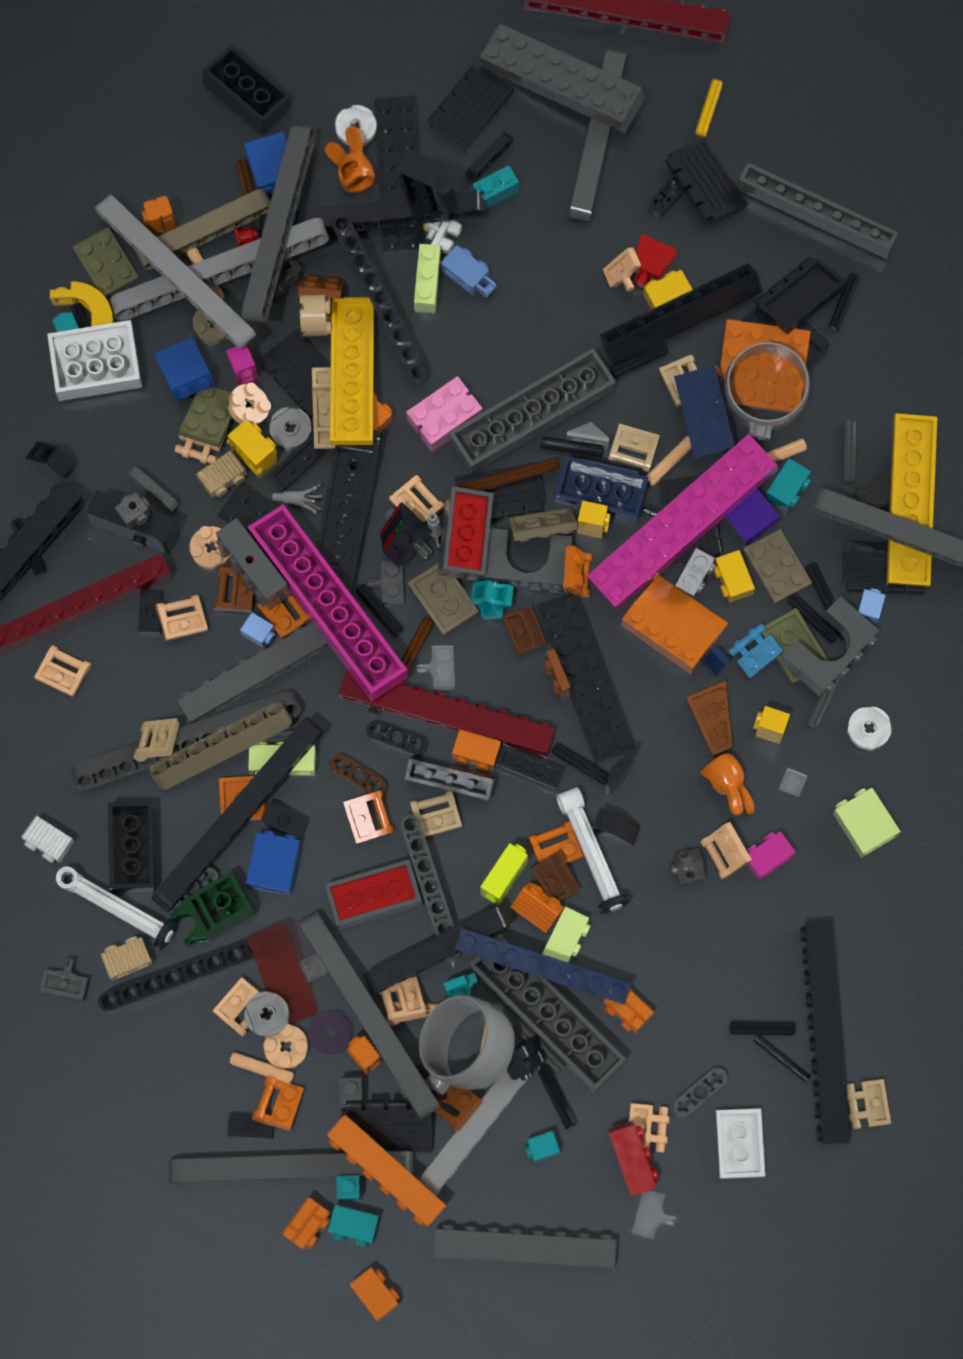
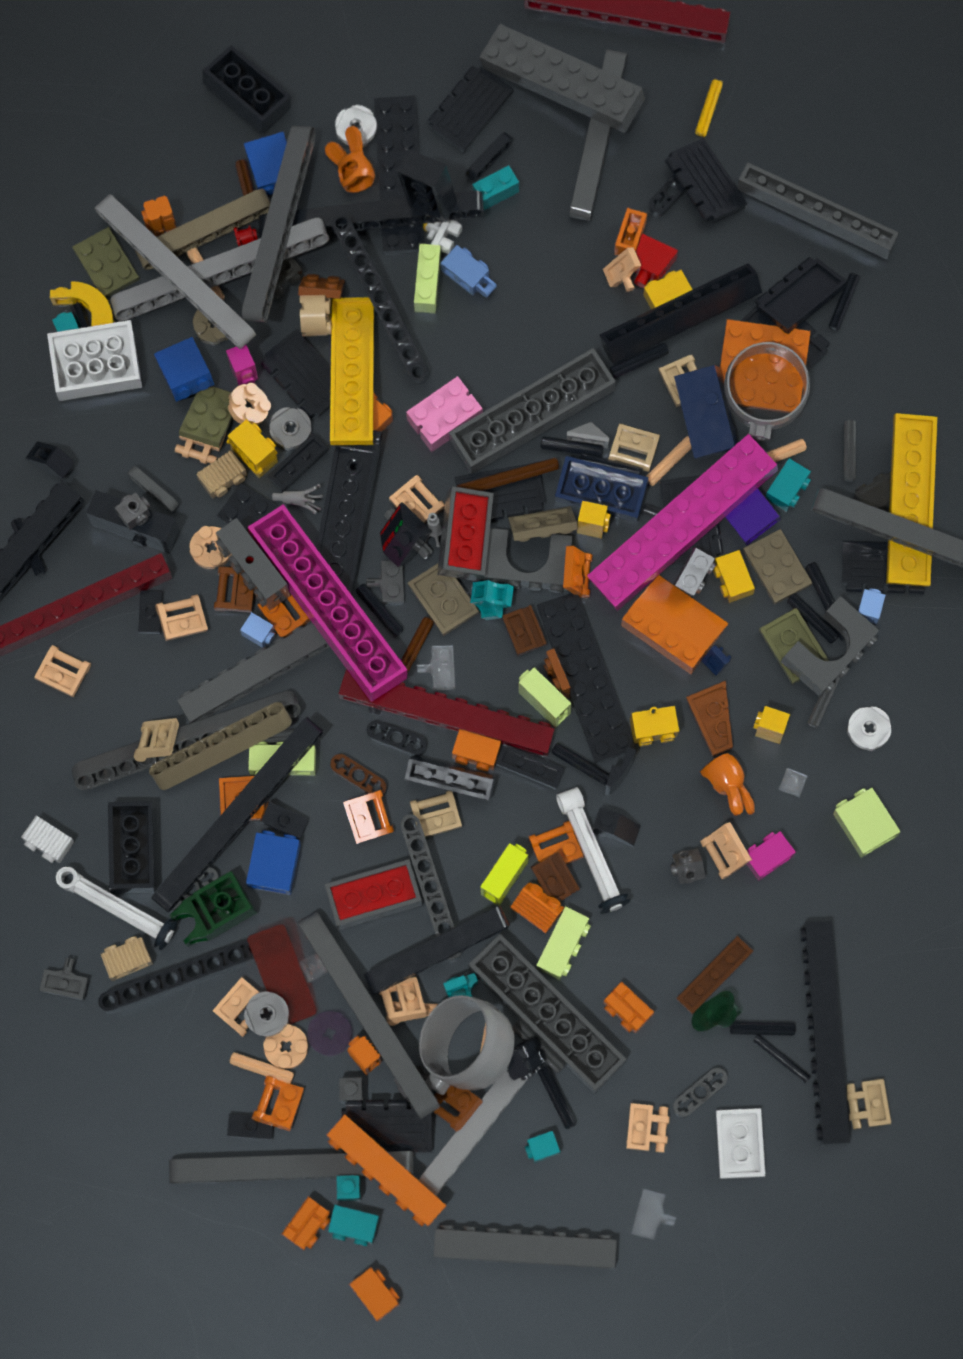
(321, 407): tan slope -> none
(542, 965): dark blue plate -> none
(544, 697): none -> yellowish green brick
(630, 231): none -> orange brick
(633, 1157): red brick -> none
(652, 727): none -> yellow brick
(714, 975): none -> reddish brown plate
(718, 1012): none -> clear green piece
(761, 655): dark azure plate -> none

